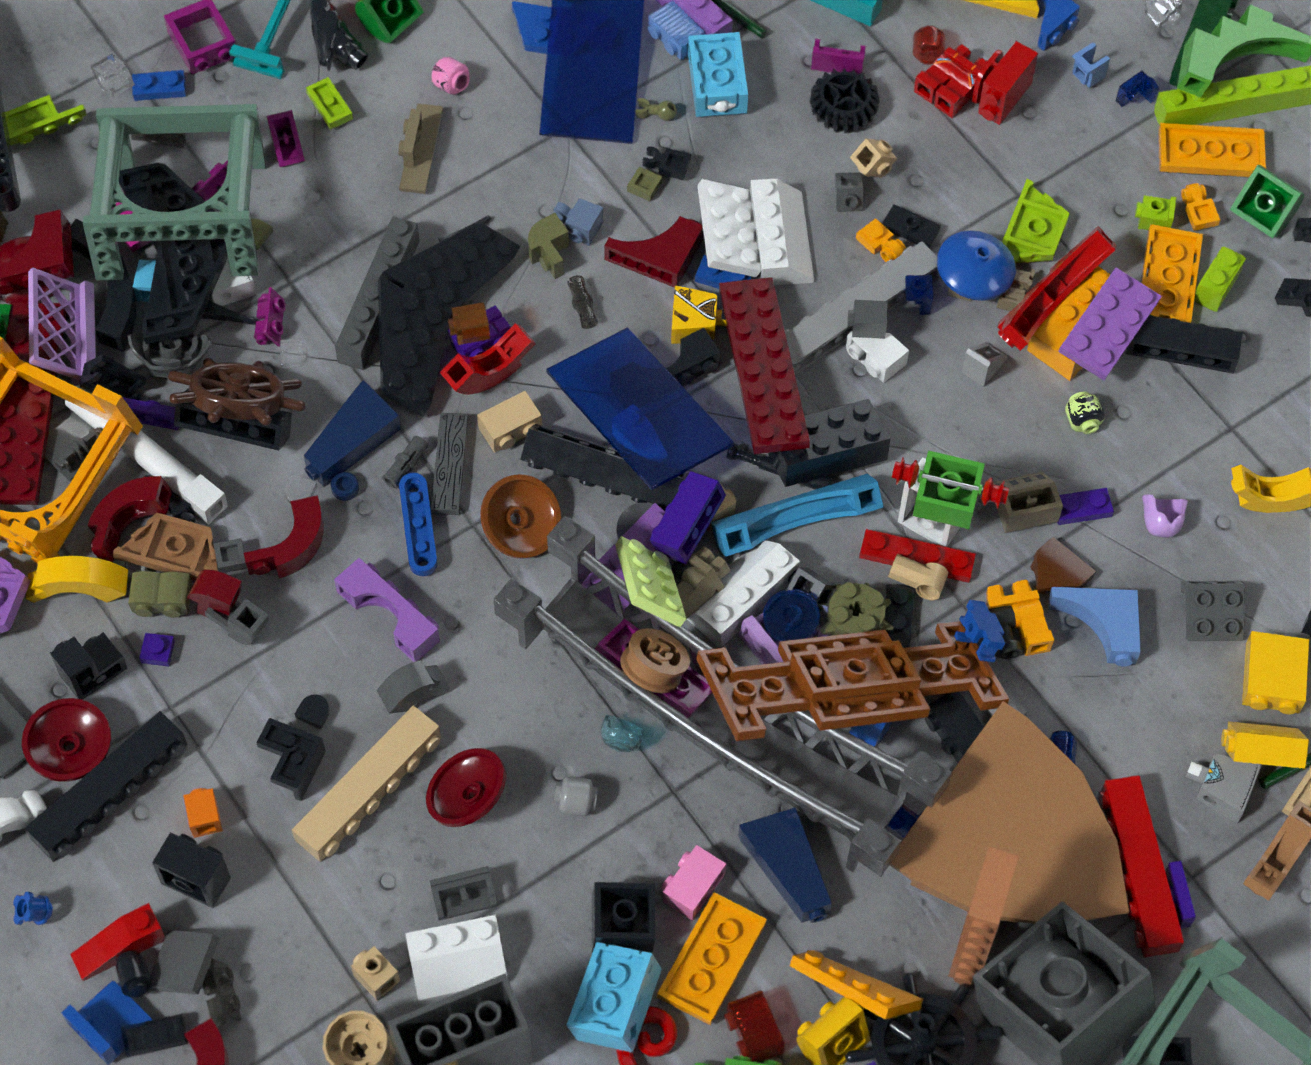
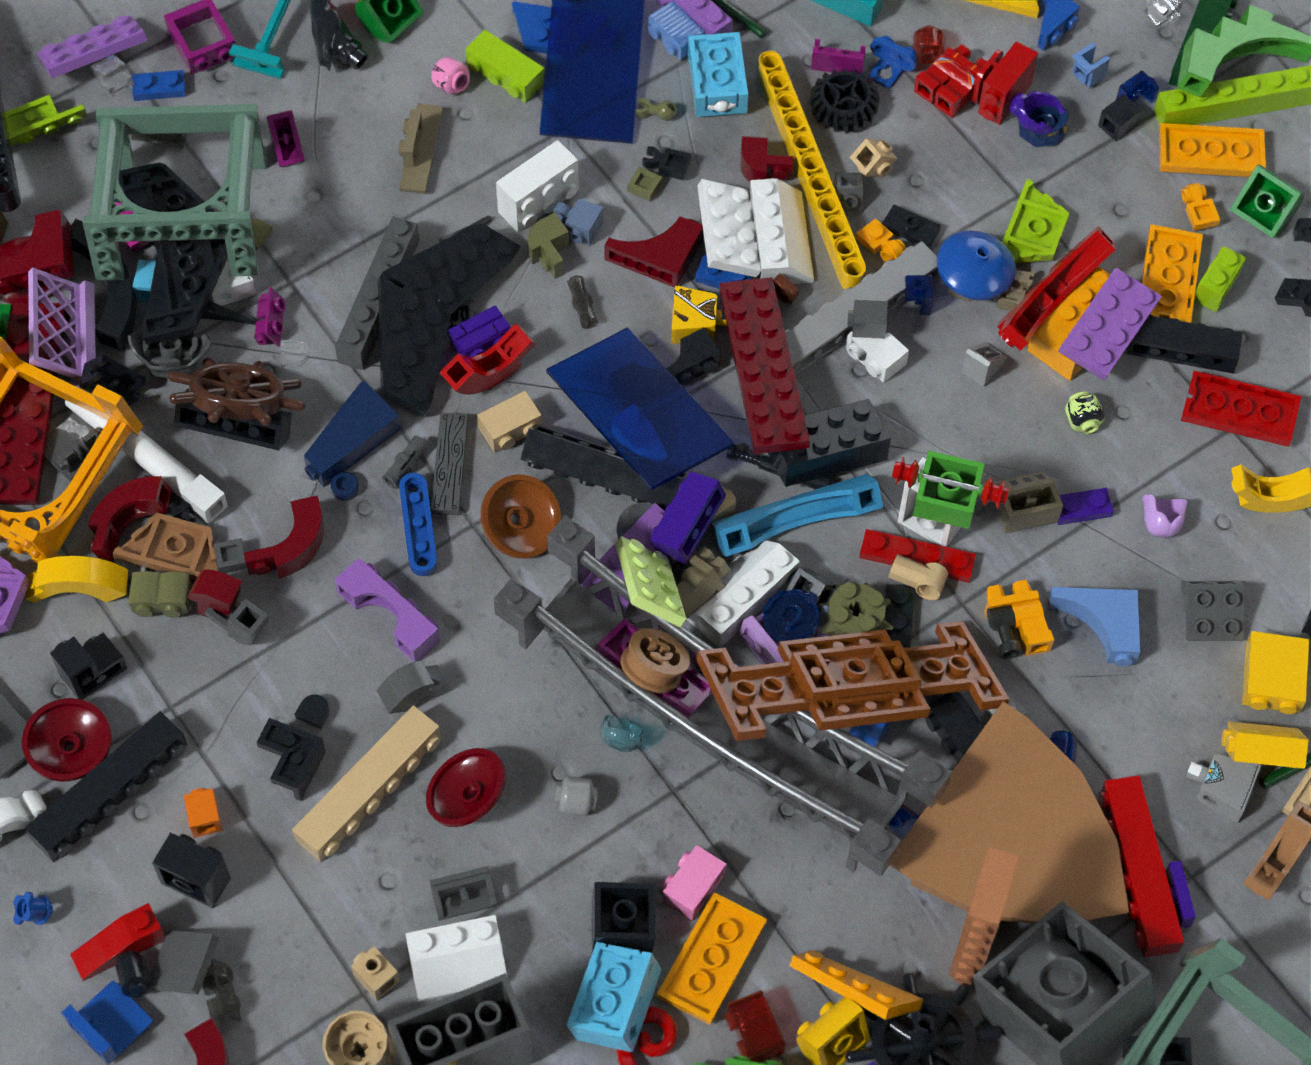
(91, 46): none -> medium lavender plate
(153, 413): dark purple plate -> none
(154, 1035): black tile -> none
(157, 649): dark purple plate -> none
(208, 188): magenta hinge -> none
(329, 103): lime plate -> none
(469, 323): clear orange brick -> none
(504, 66): none -> lime brick
(537, 186): none -> white brick
(758, 165): none -> dark red brick
(785, 289): none -> copper tile
(788, 862): dark blue slope -> none
(811, 170): none -> yellow beam
(891, 56): none -> blue bracket
(981, 624): blue piece -> none
(1040, 118): none -> piece
(1059, 567): reddish brown slope -> none
(1120, 117): none -> black brick
(1155, 211): lime brick -> none
(1241, 408): none -> red piece

